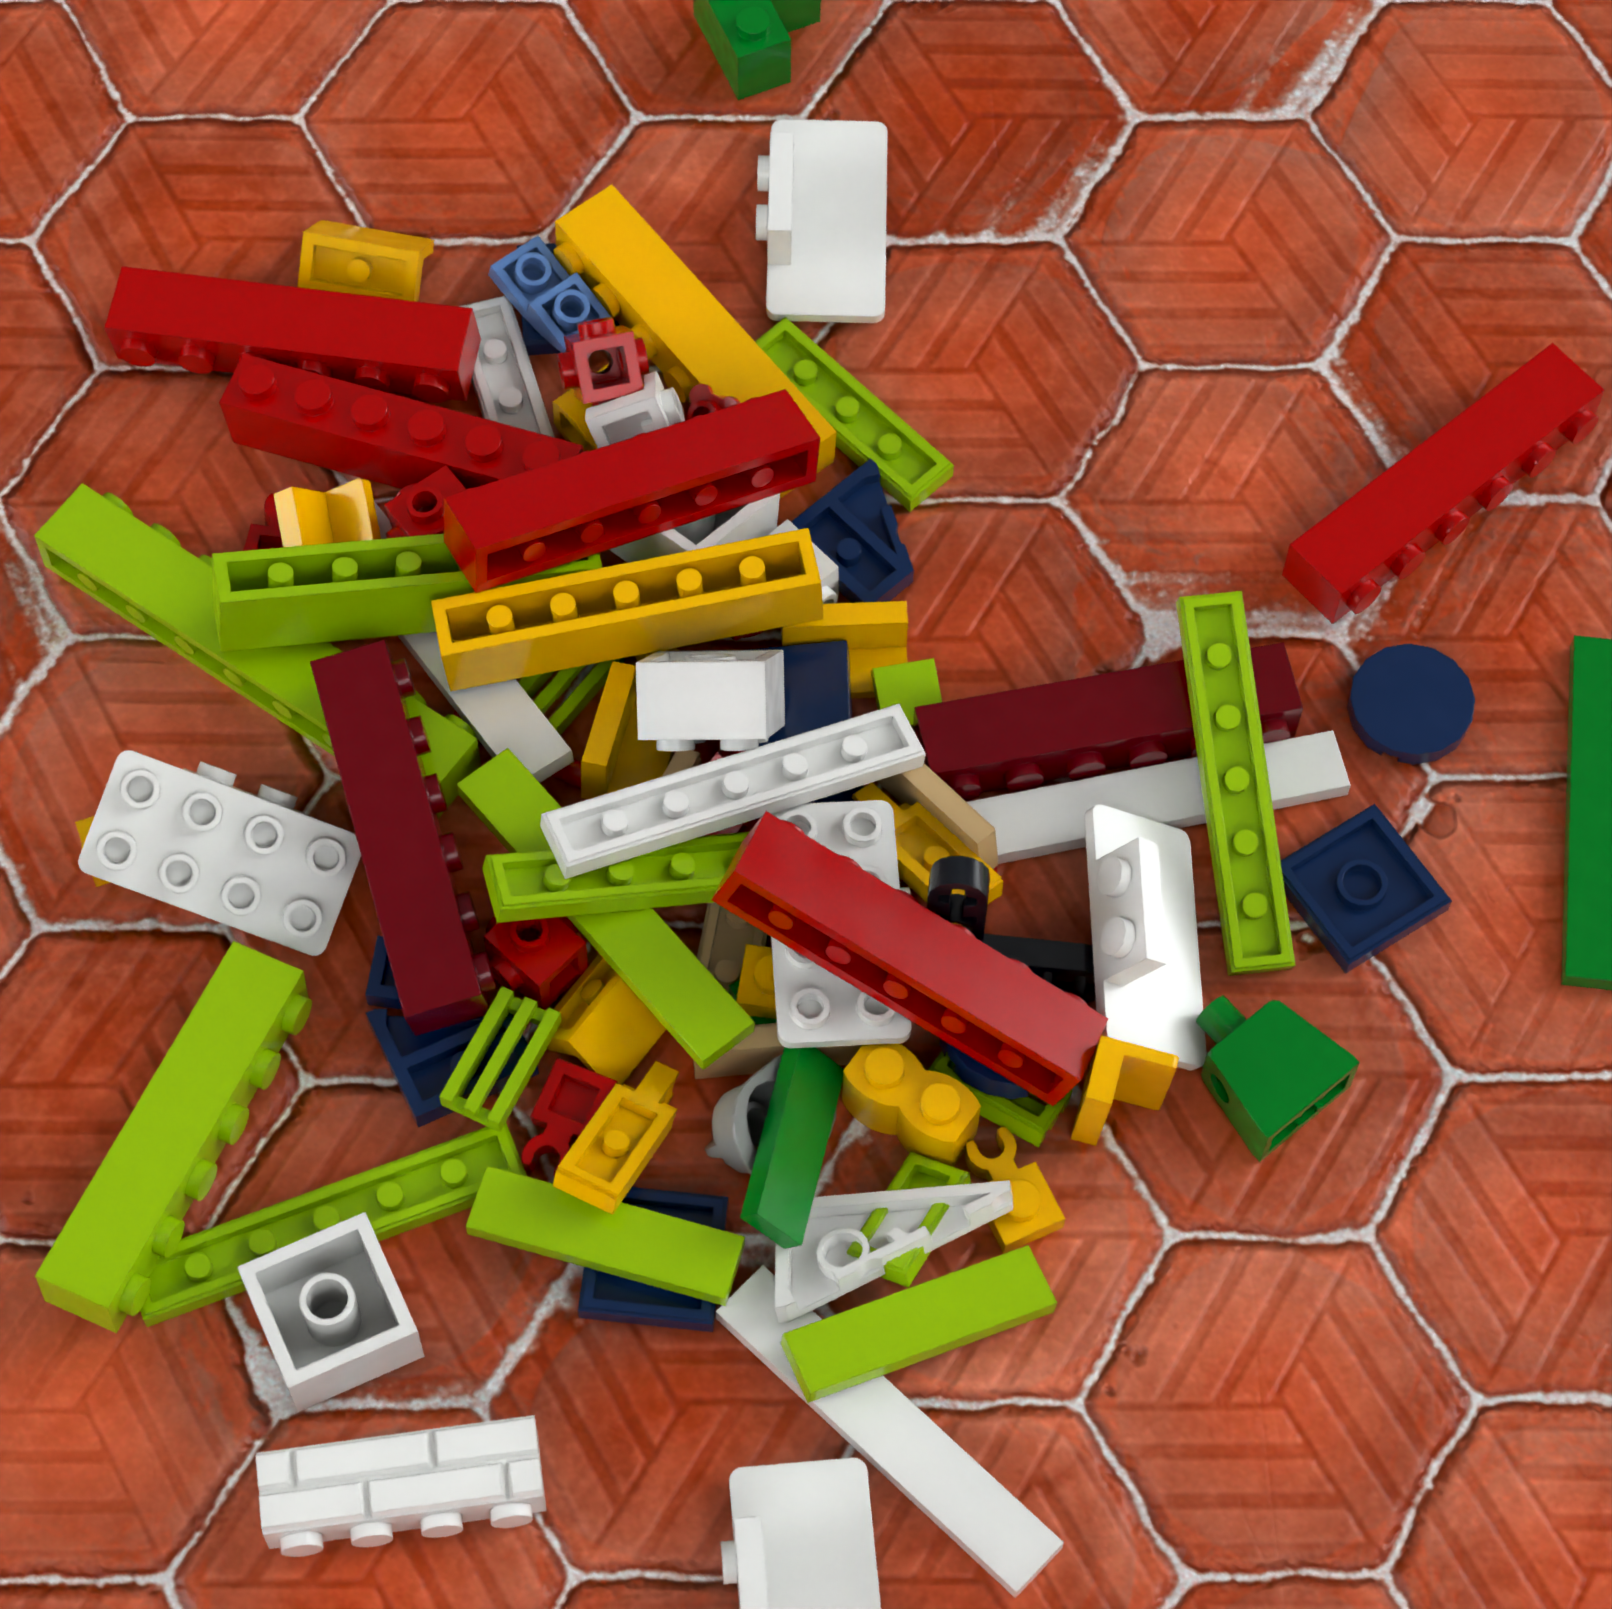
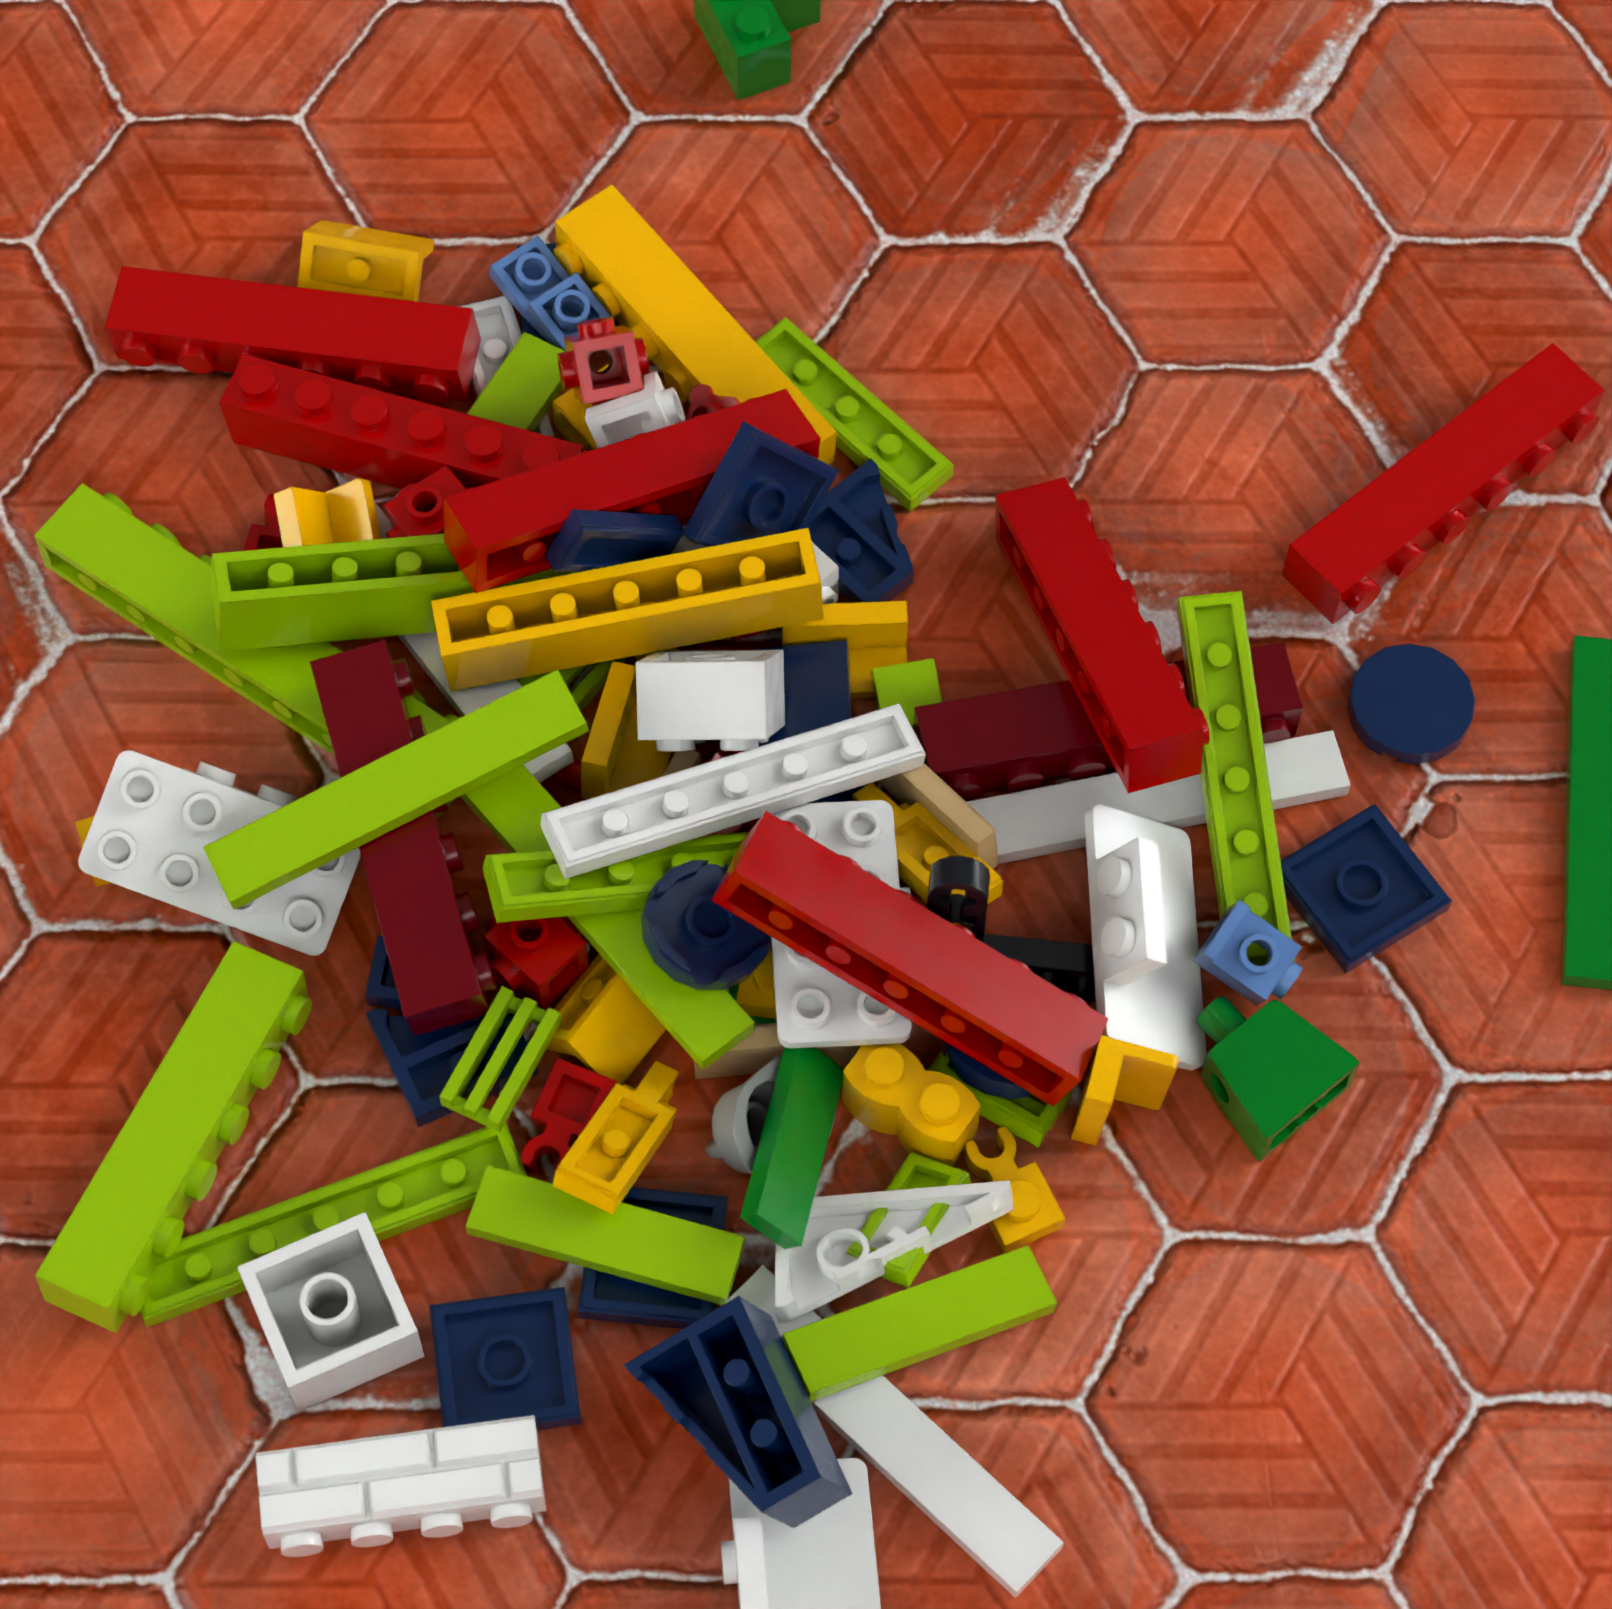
(395, 789): none -> lime tile
(506, 1359): none -> dark blue tile
(522, 385): none -> lime tile
(611, 538): none -> dark blue tile
(696, 937): none -> dark blue tile
(748, 1410): none -> dark blue wedge
(759, 490): none -> dark blue tile
(824, 220): white bracket -> none
(1100, 635): none -> red brick
(1226, 955): none -> medium blue brick

